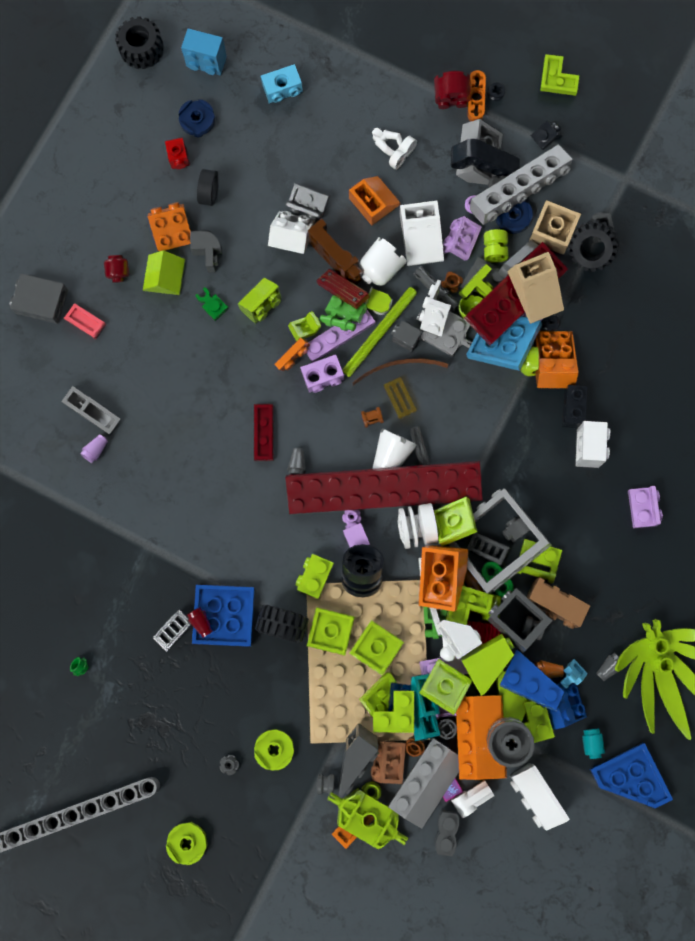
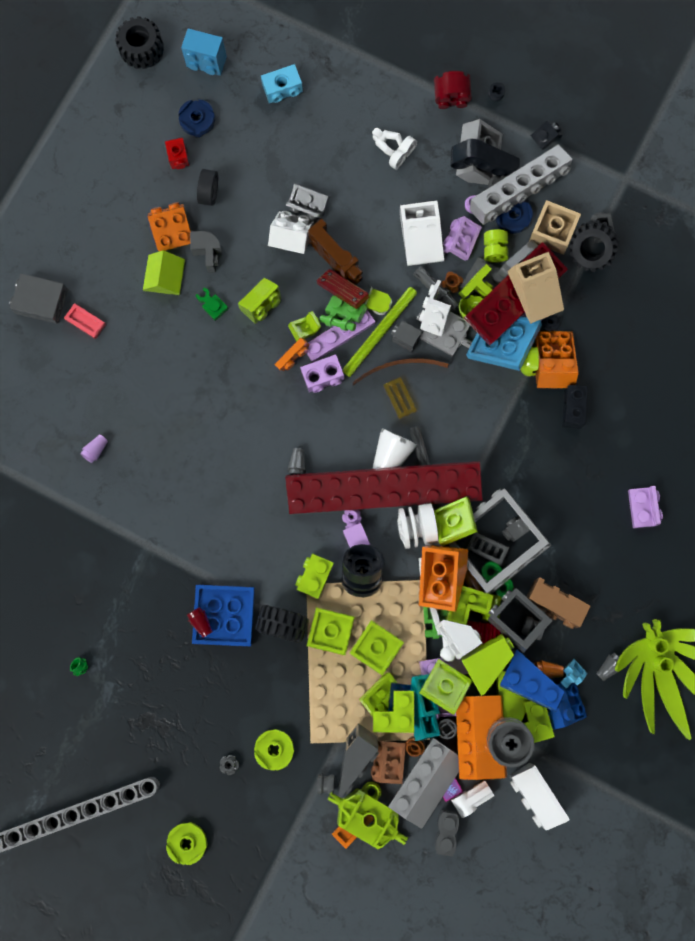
(90, 410): light grey slope -> none
(116, 268): dark red head -> none
(179, 614): slope -> none
(263, 432): dark red tile -> none
(372, 417): dark orange bush -> none
(373, 199): orange slope -> none
(381, 263): white cylinder -> none
(481, 90): orange beam -> none
(548, 558): lime plate -> none
(554, 80): lime plate -> none
(592, 444): white brick -> none
(593, 743): teal brick -> none
(633, 777): blue plate -> none

